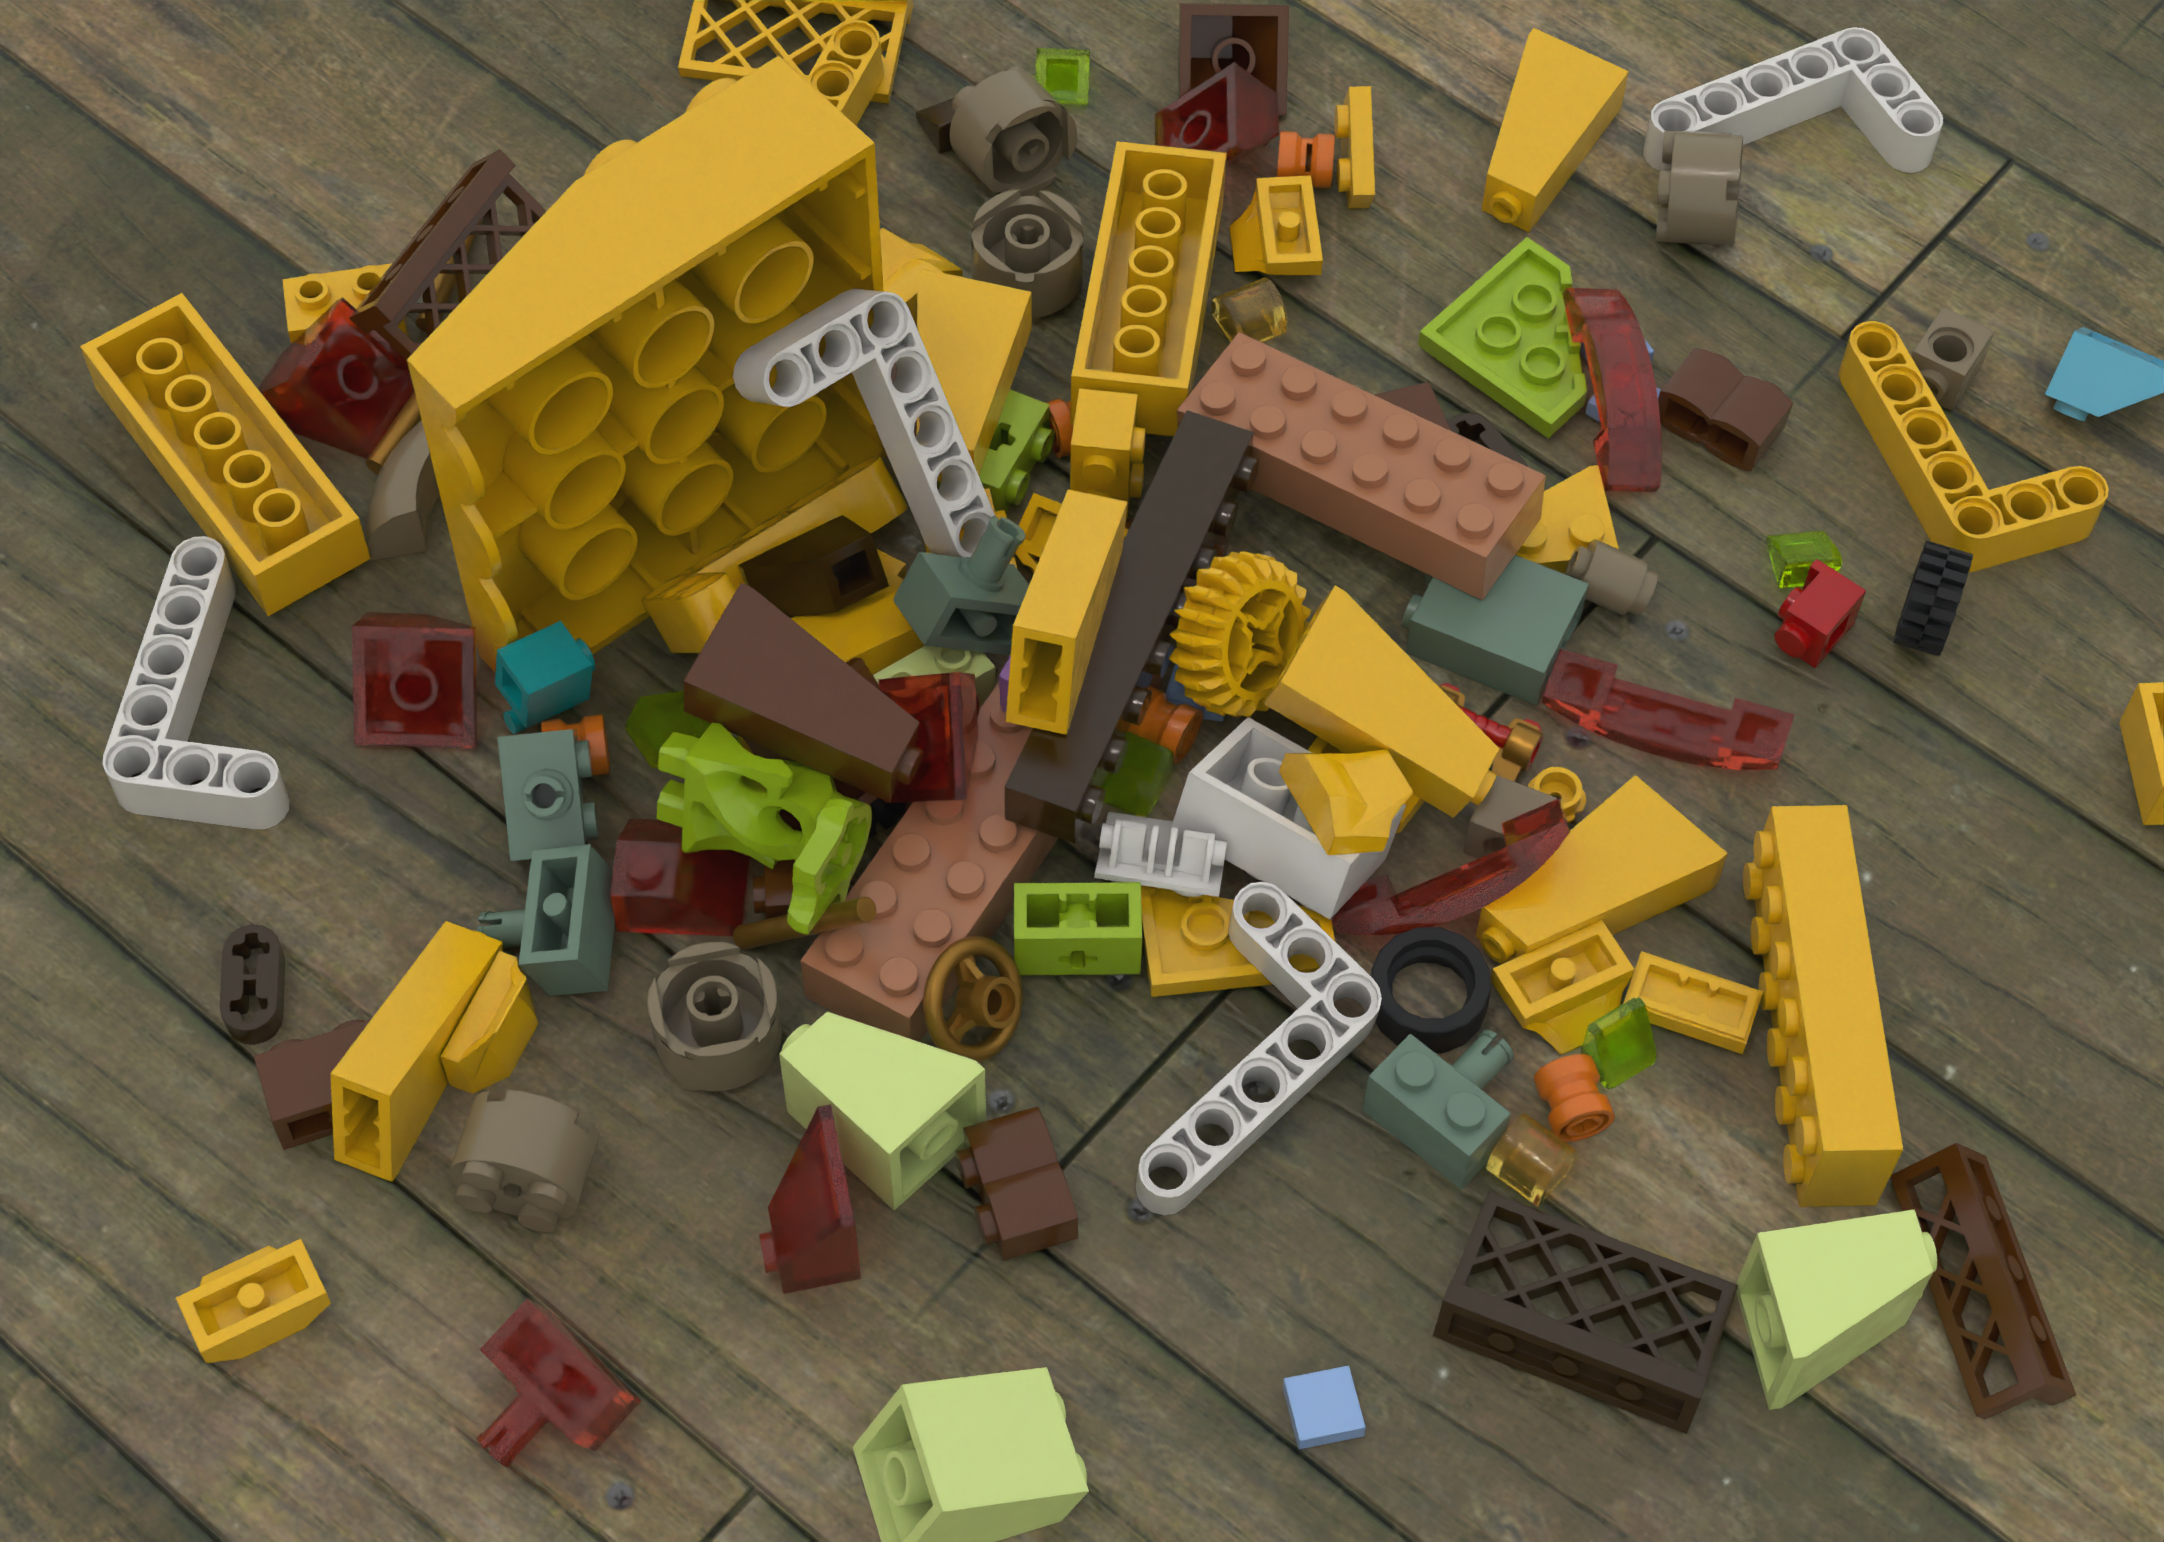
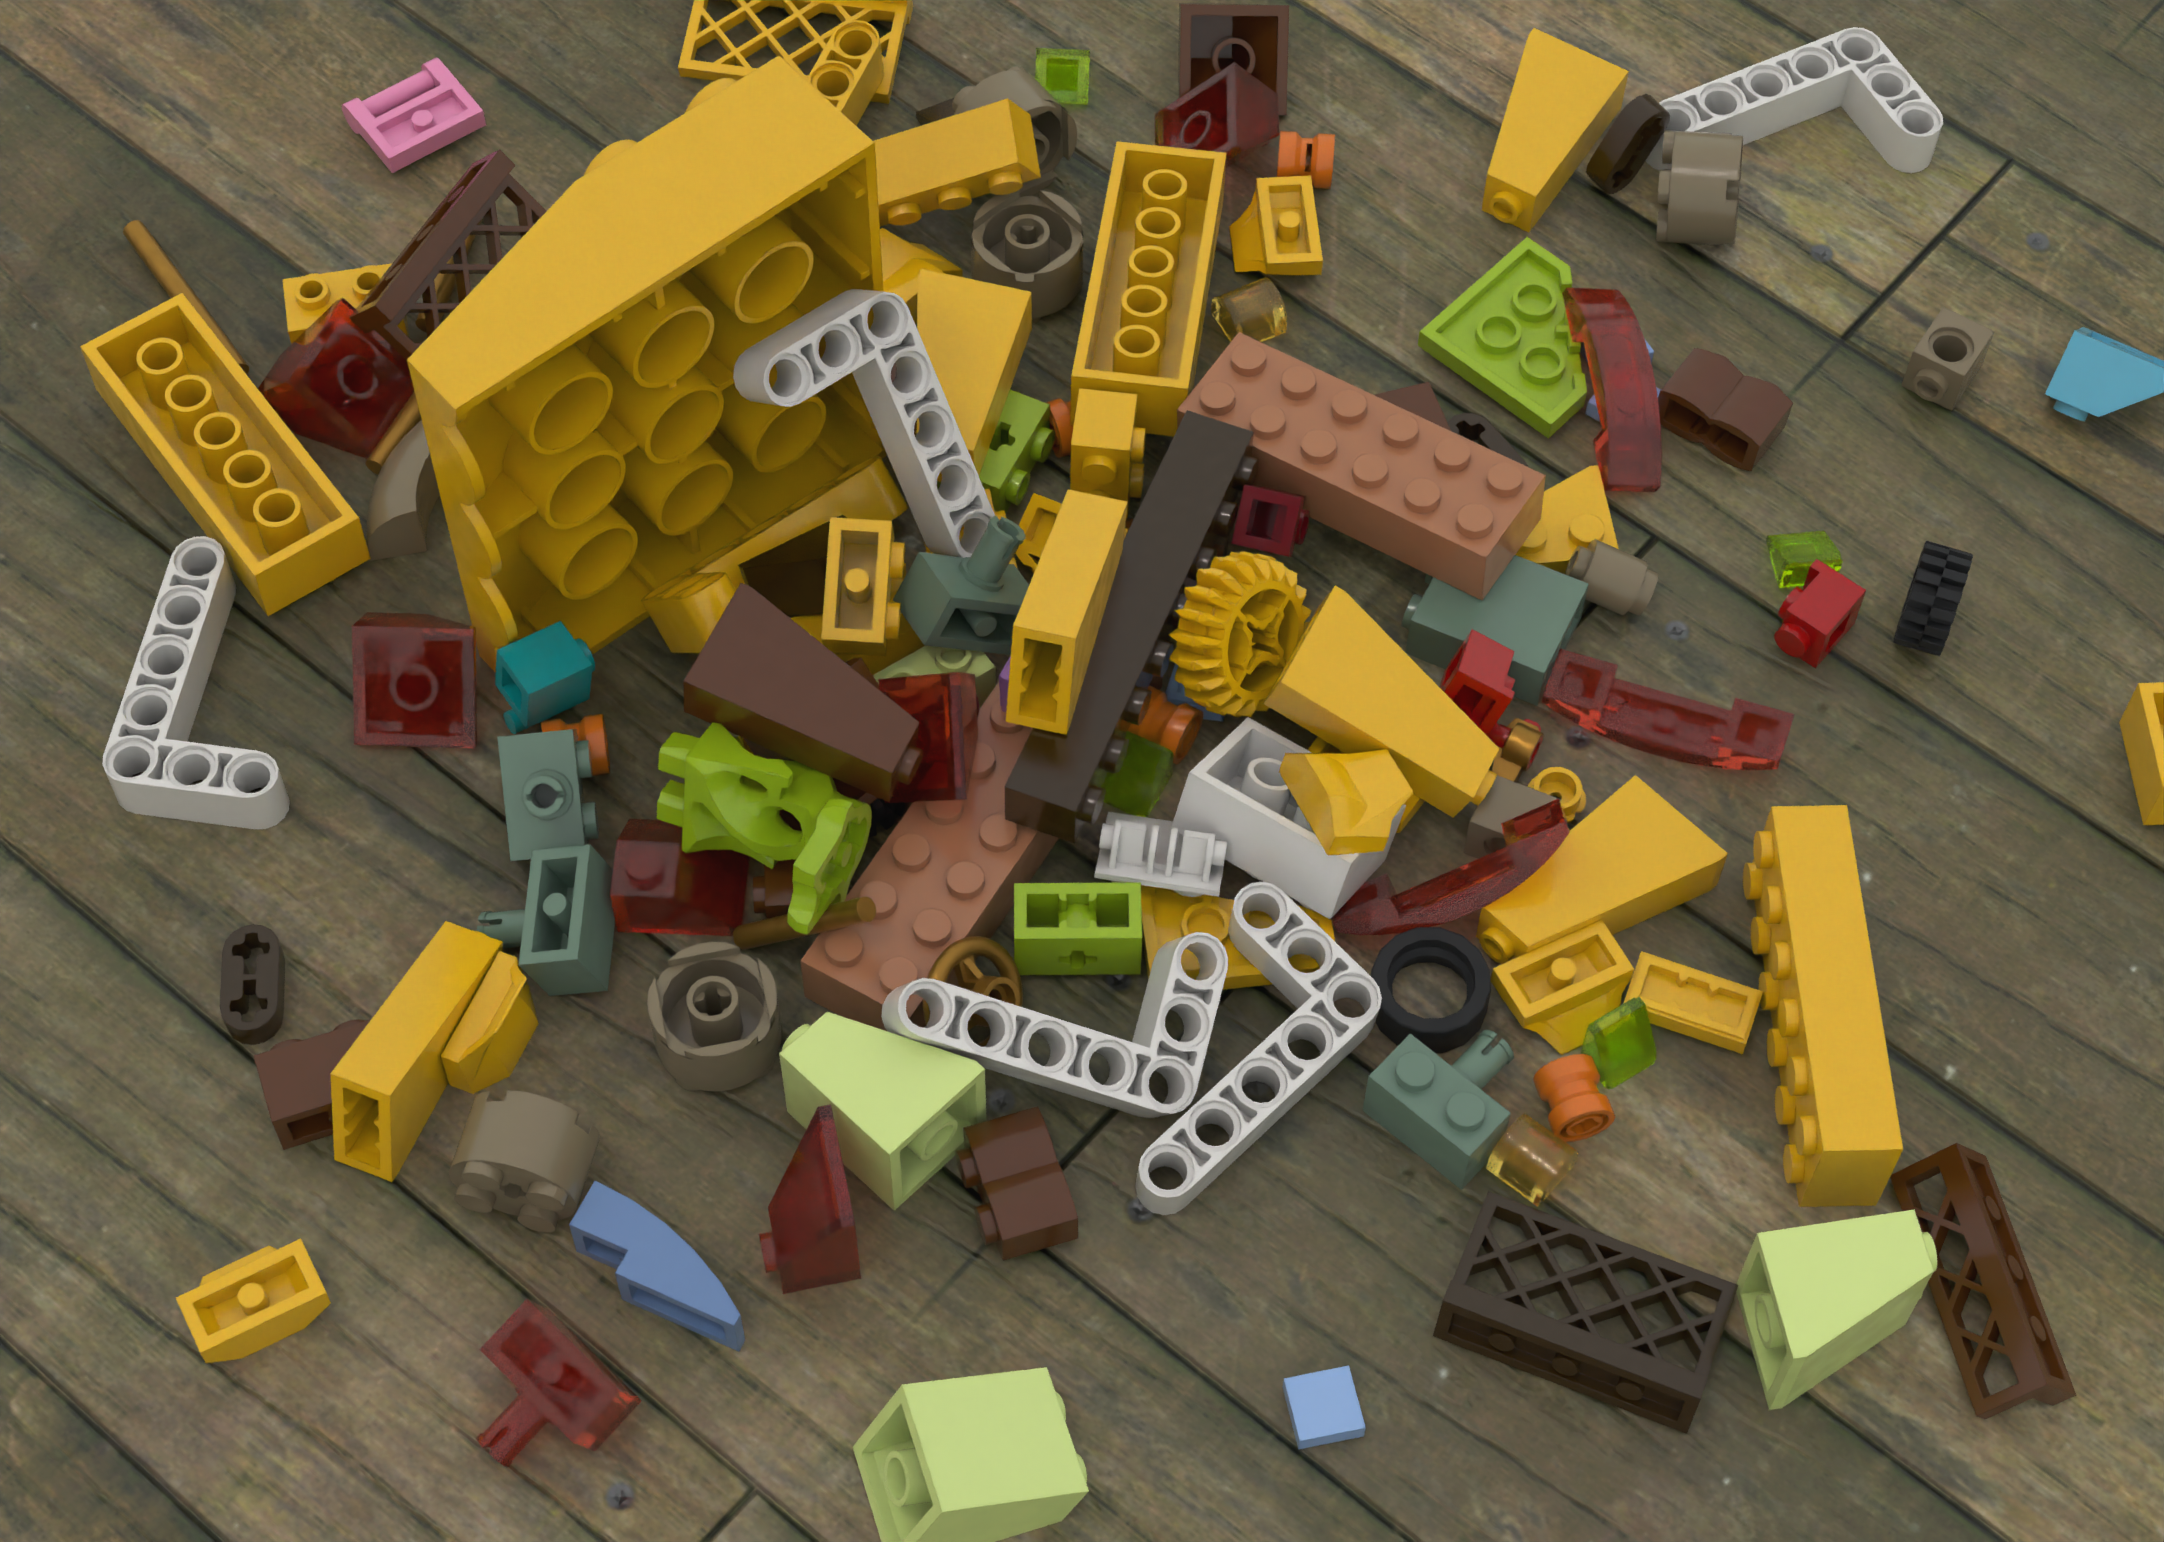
(172, 280): none -> pearl gold bar
(415, 116): none -> bright pink plate
(655, 1266): none -> medium blue slope
(656, 719): clear neon green slope -> none
(858, 586): none -> yellow brick
(954, 161): none -> yellow brick
(1073, 1045): none -> white beam
(1270, 520): none -> dark red brick
(1355, 130): yellow wing -> none
(1480, 679): none -> red brick
(1628, 144): none -> dark brown beam
(1939, 473): yellow beam -> none

